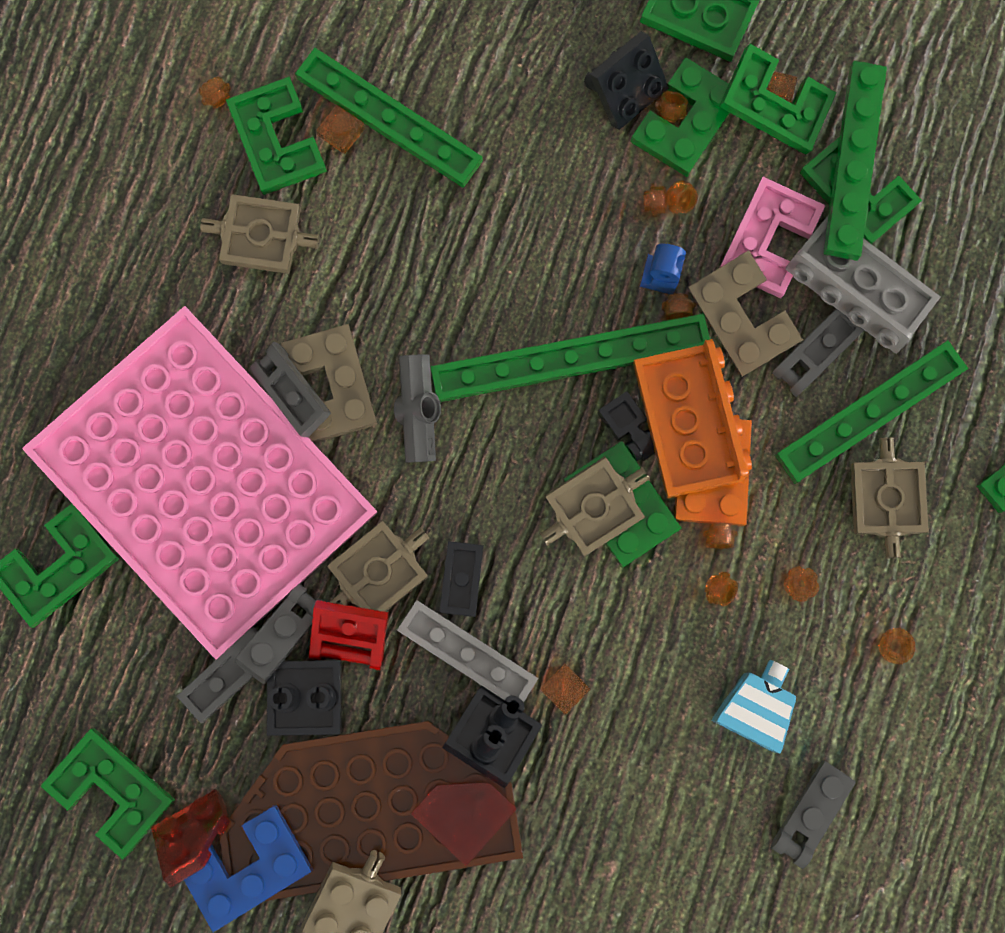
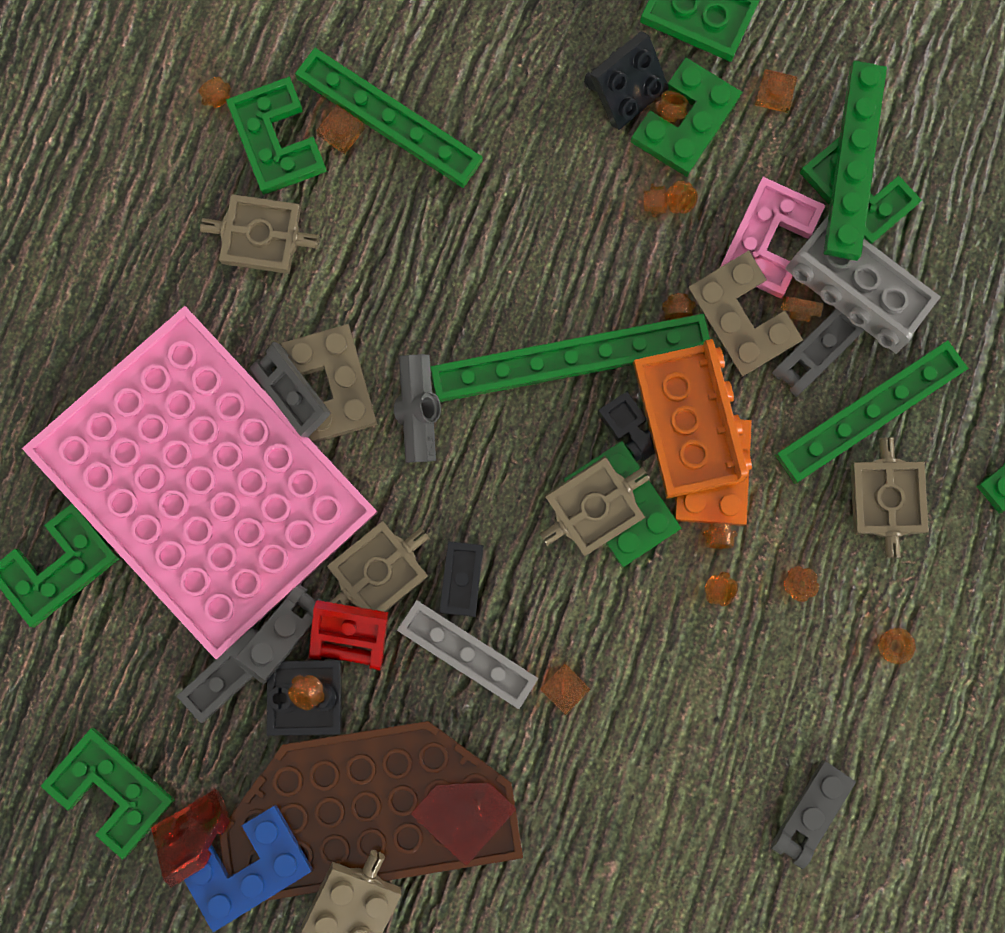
(306, 692): none -> clear orange plate
(493, 735): black plate -> none
(663, 269): blue leg -> none
(759, 708): torso -> none
(790, 123): green plate -> none
(801, 309): none -> clear orange plate

